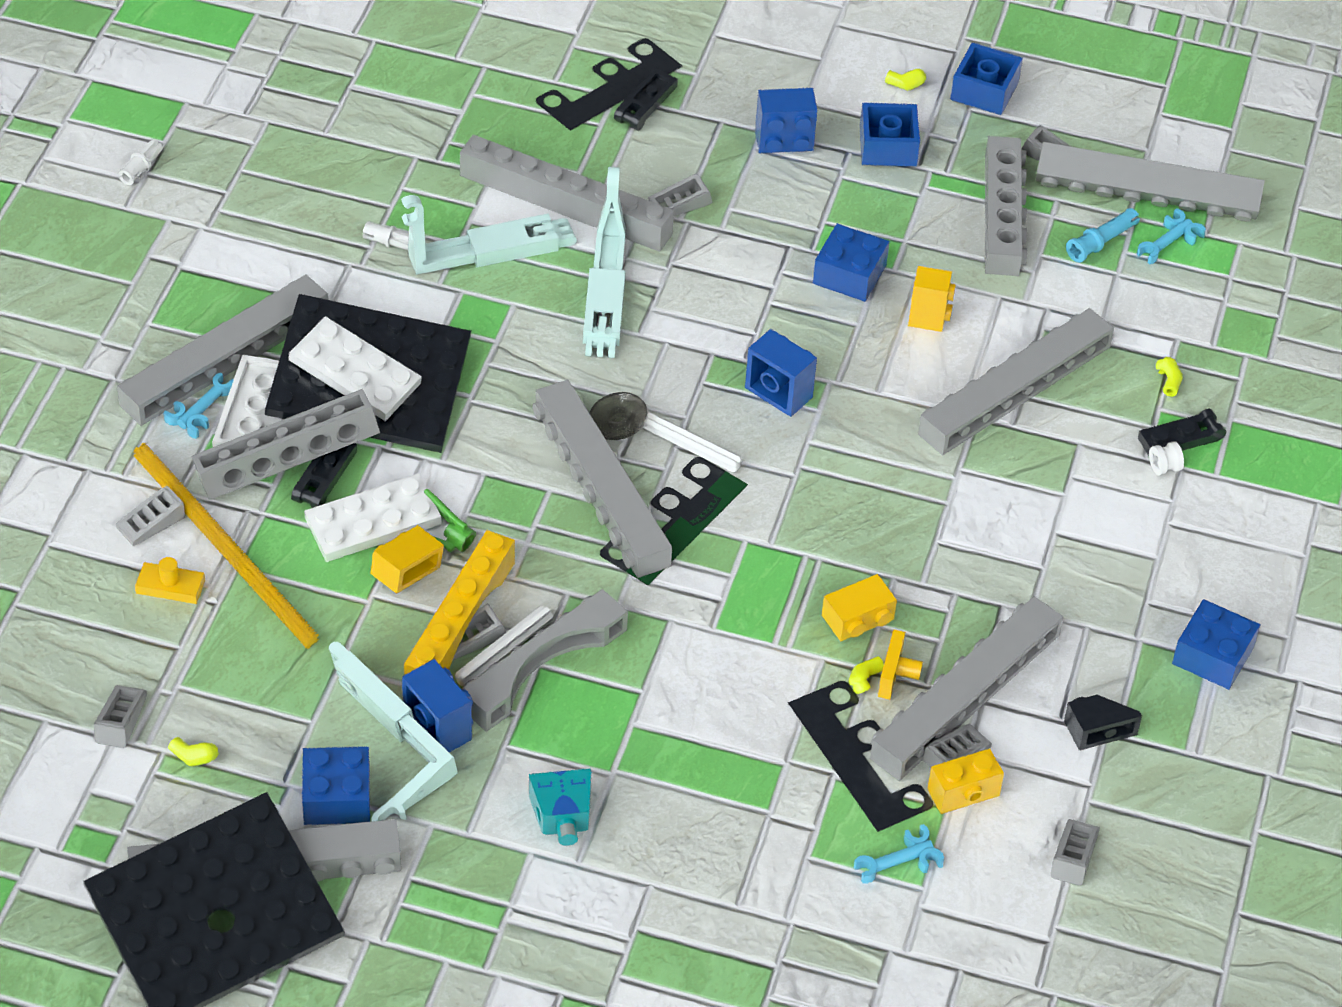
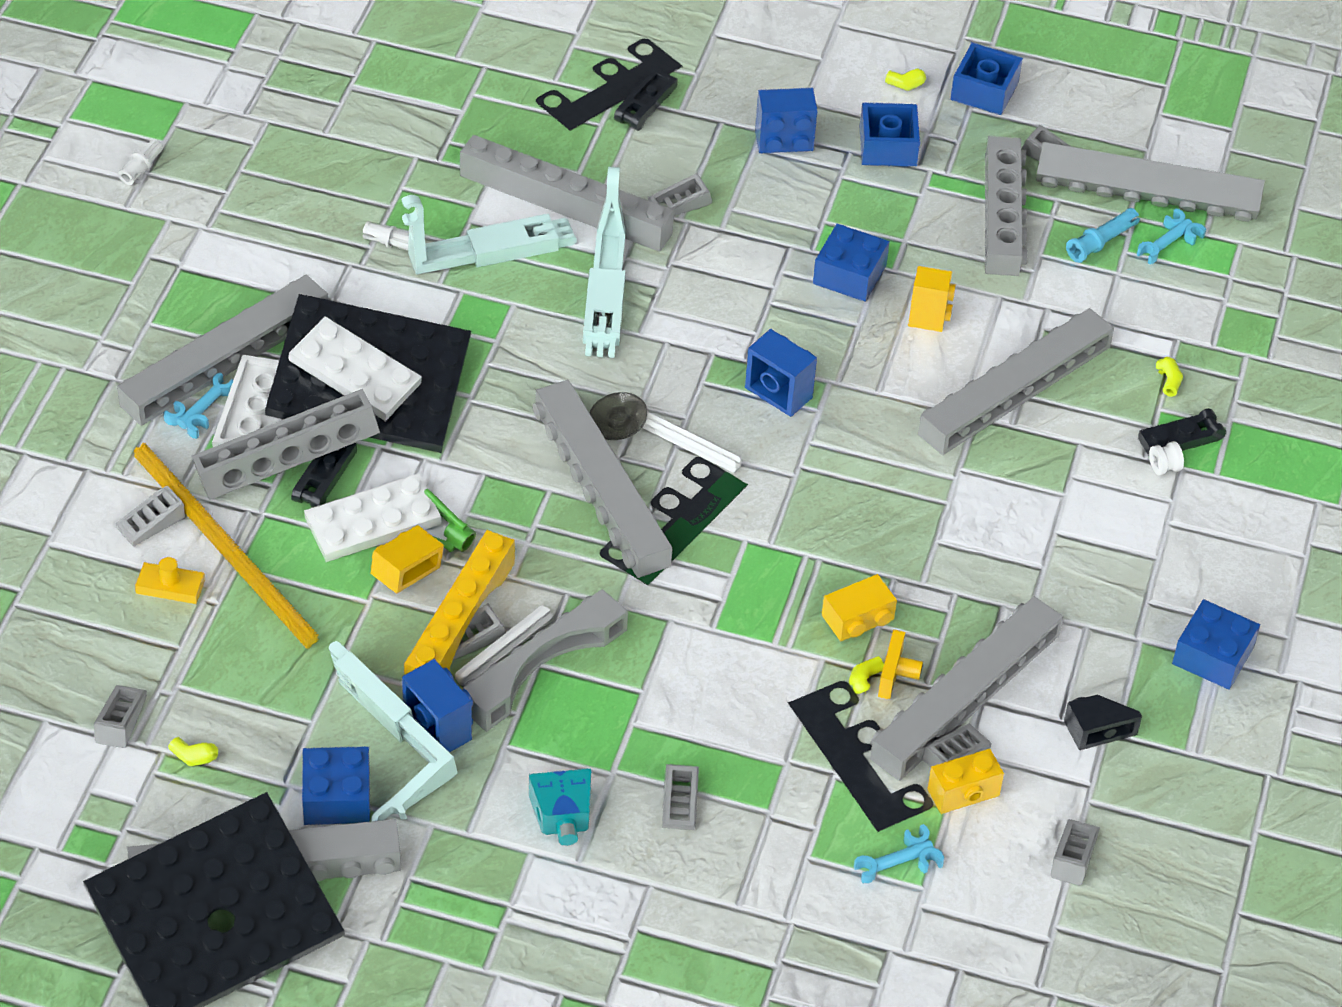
(682, 774): none -> light grey slope

